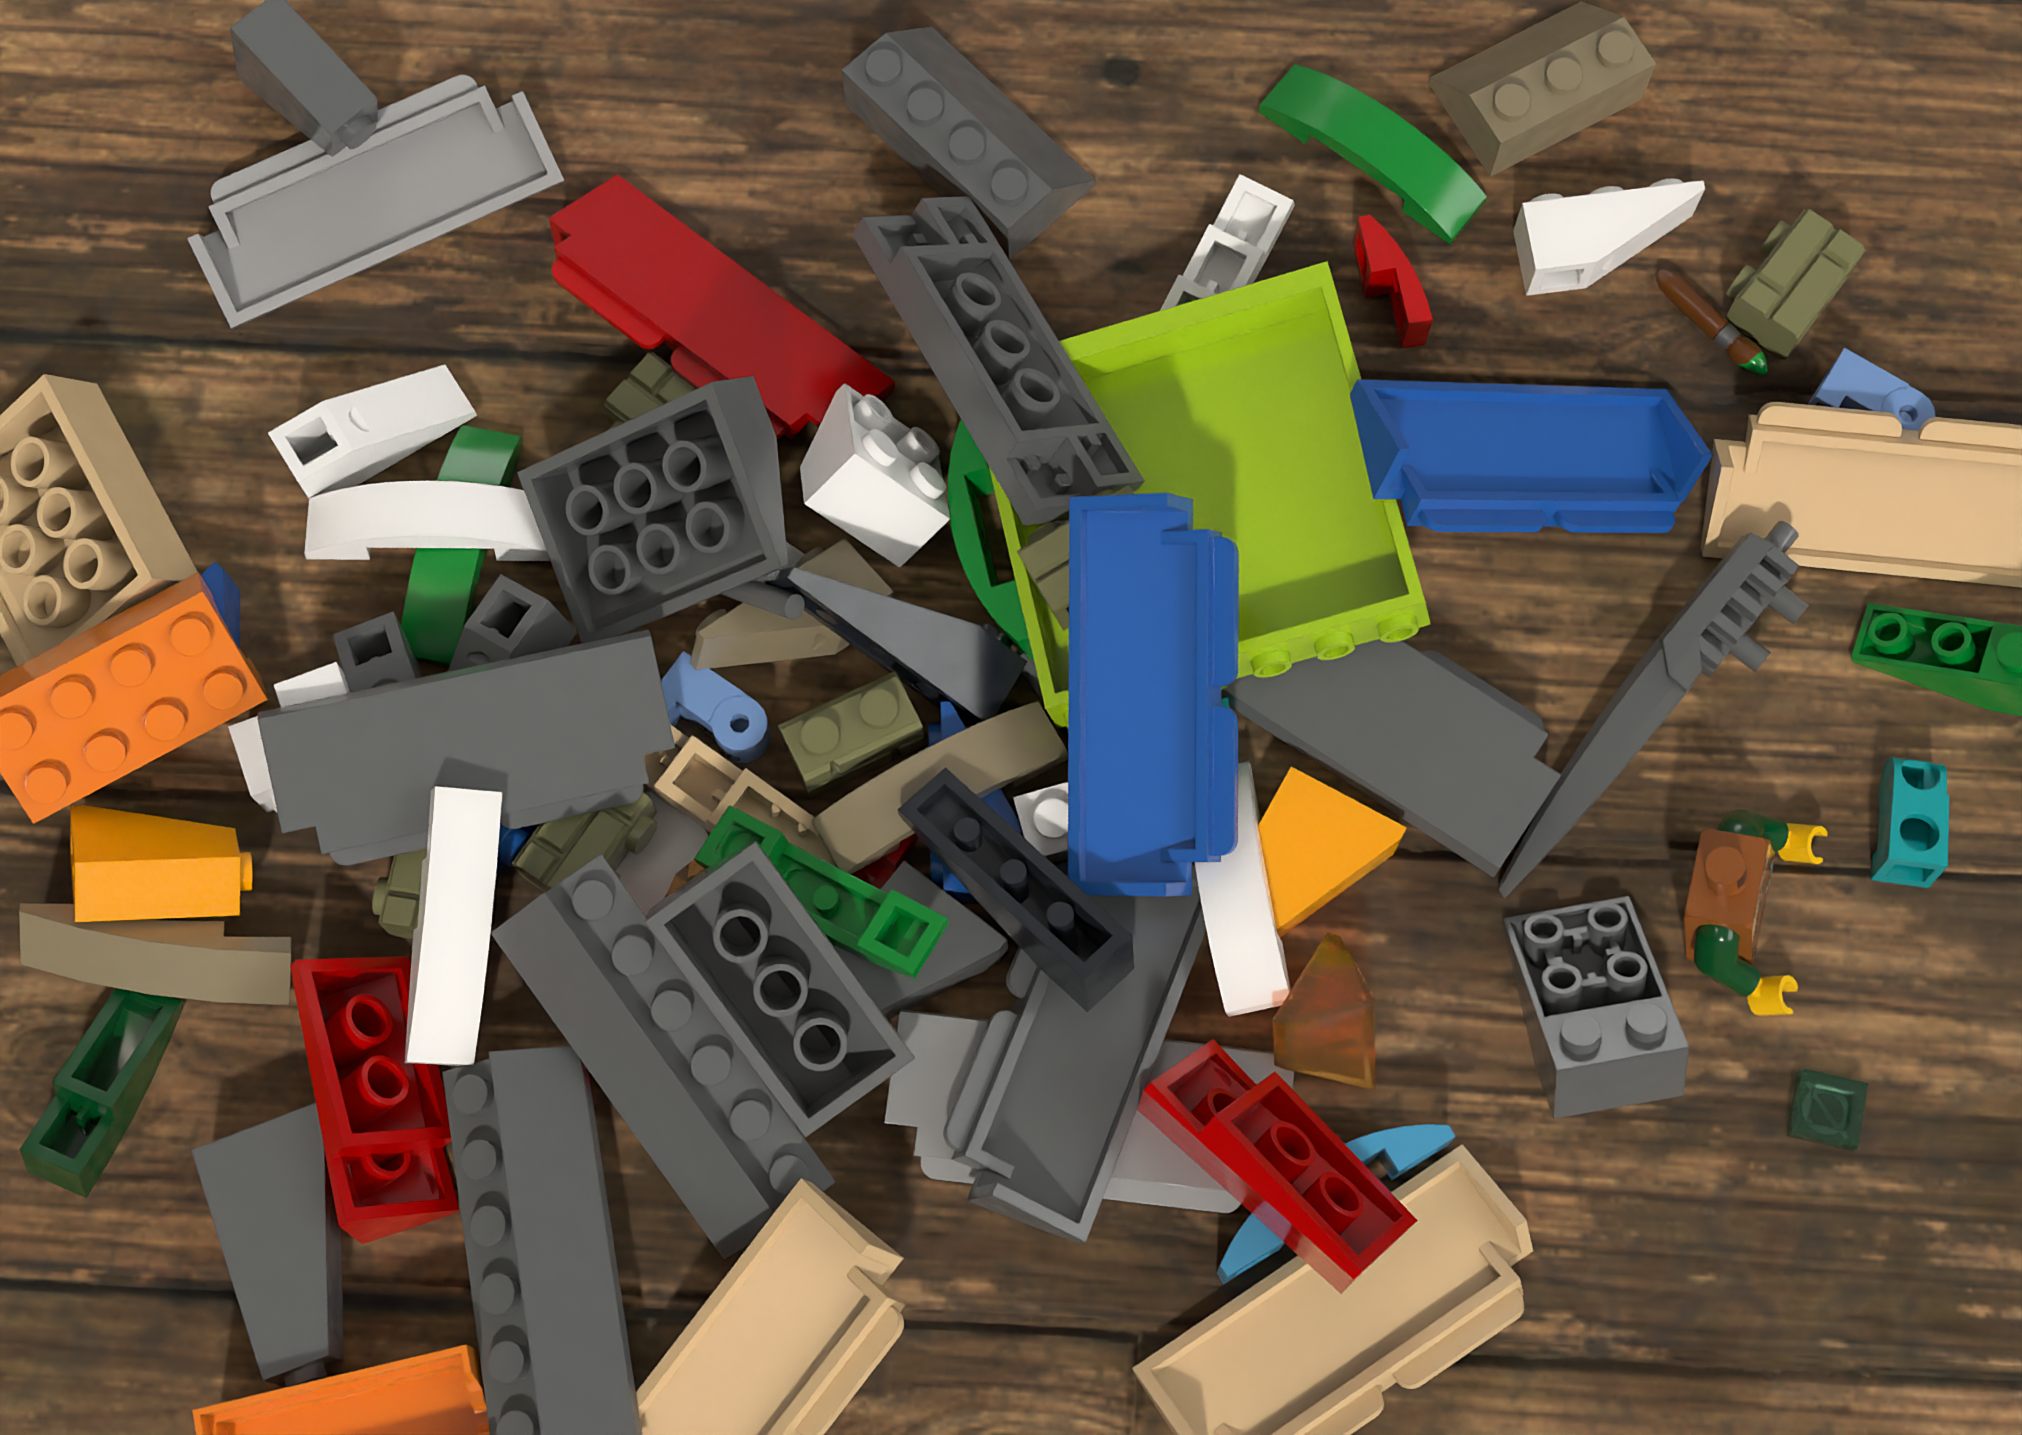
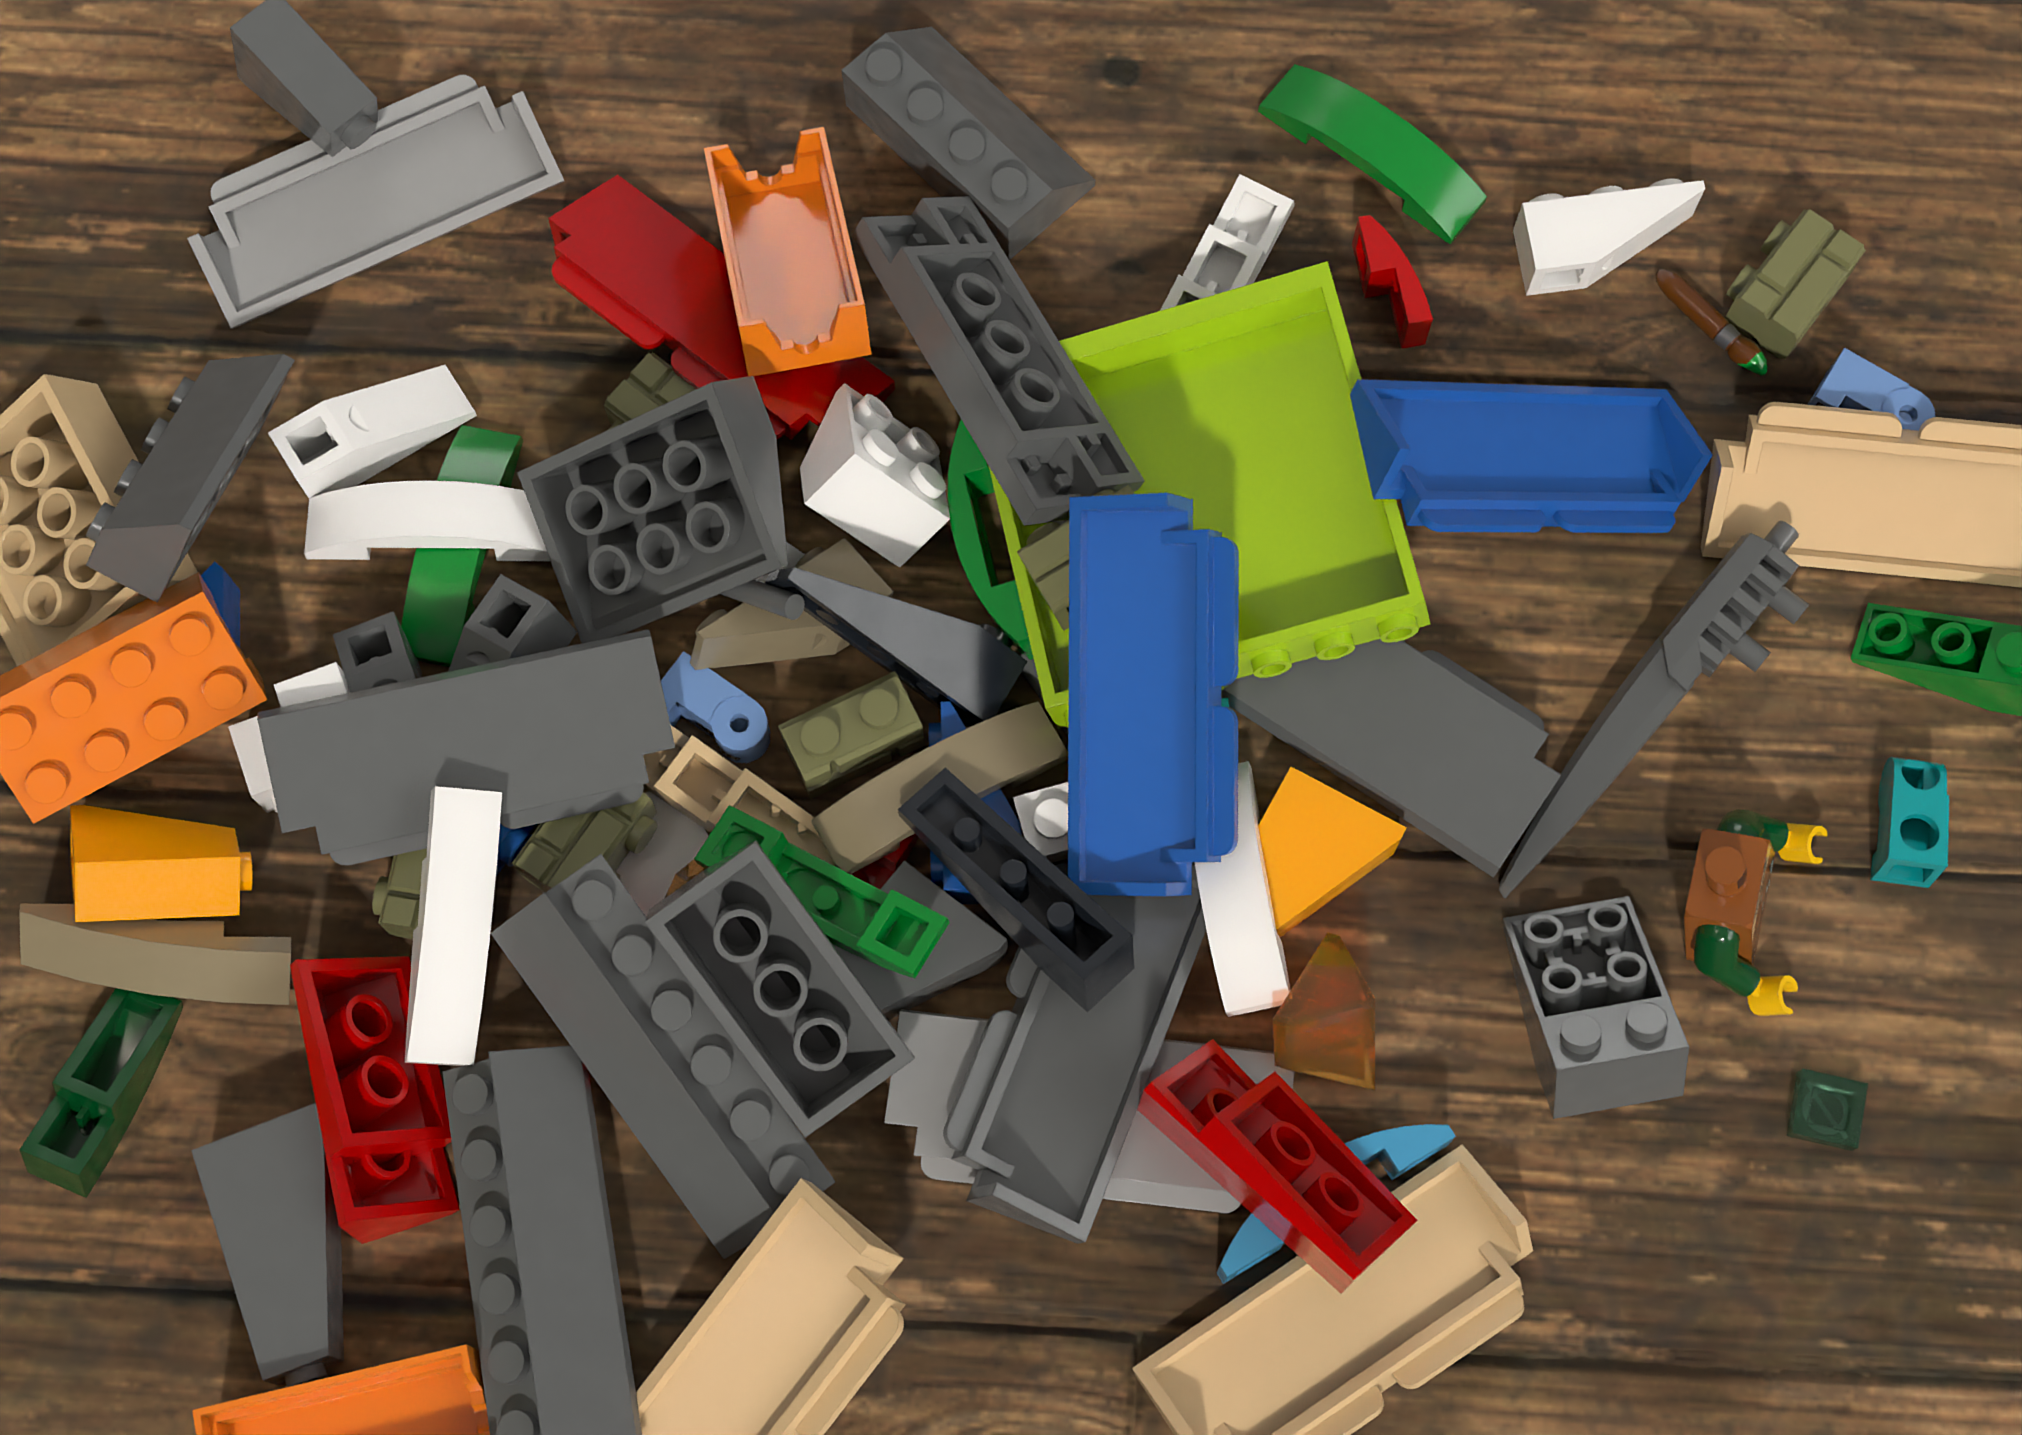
(185, 471): none -> dark grey slope
(789, 259): none -> orange brick
(1544, 84): dark tan slope -> none

